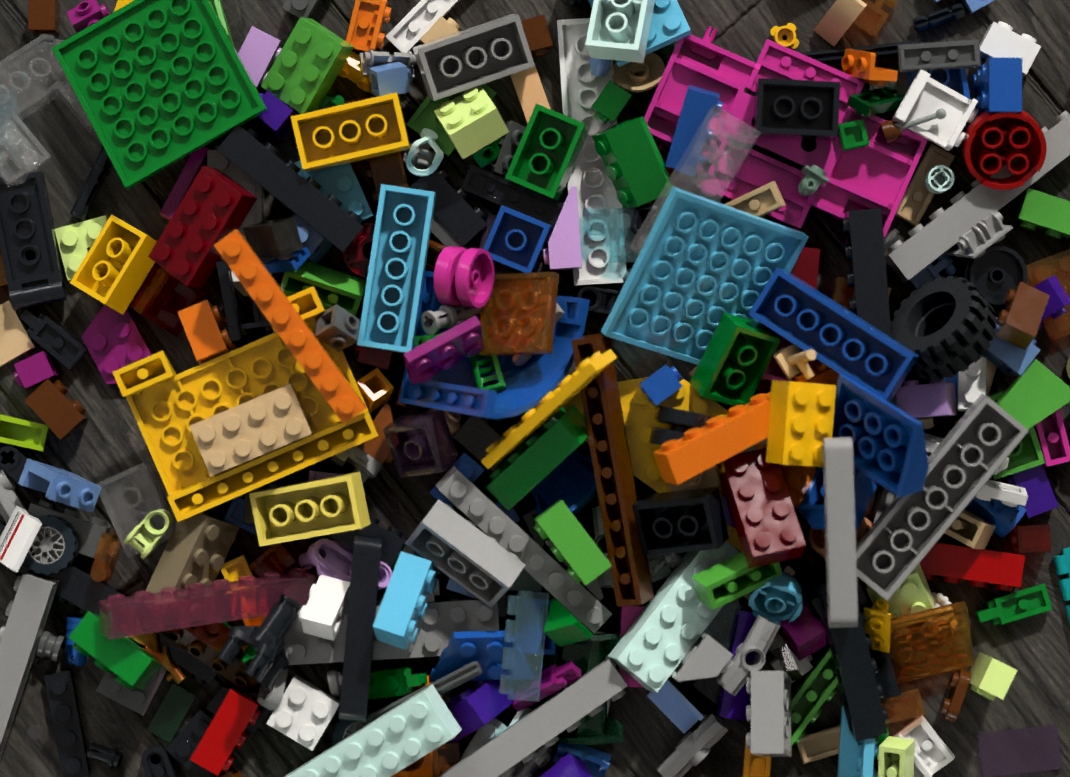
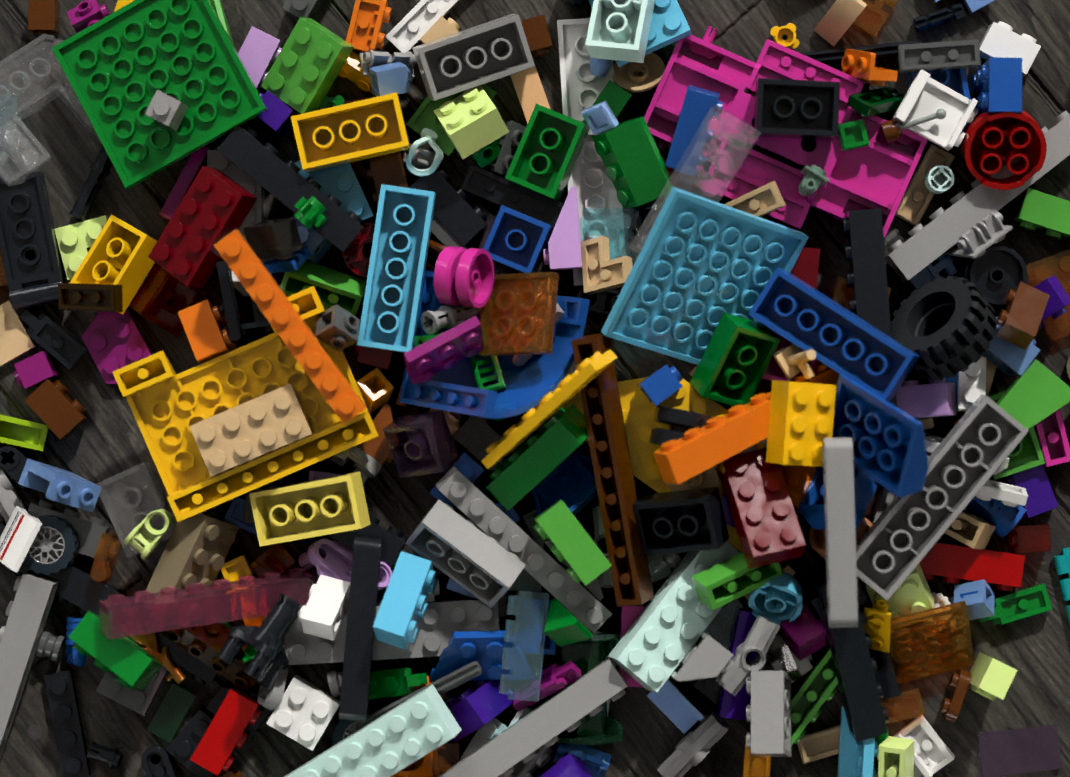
(90, 297): none -> dark brown tile
(166, 110): none -> light grey brick
(310, 212): none -> green gear
(598, 270): none -> tan plate
(600, 118): none -> light blue tile
(978, 598): none -> medium blue brick

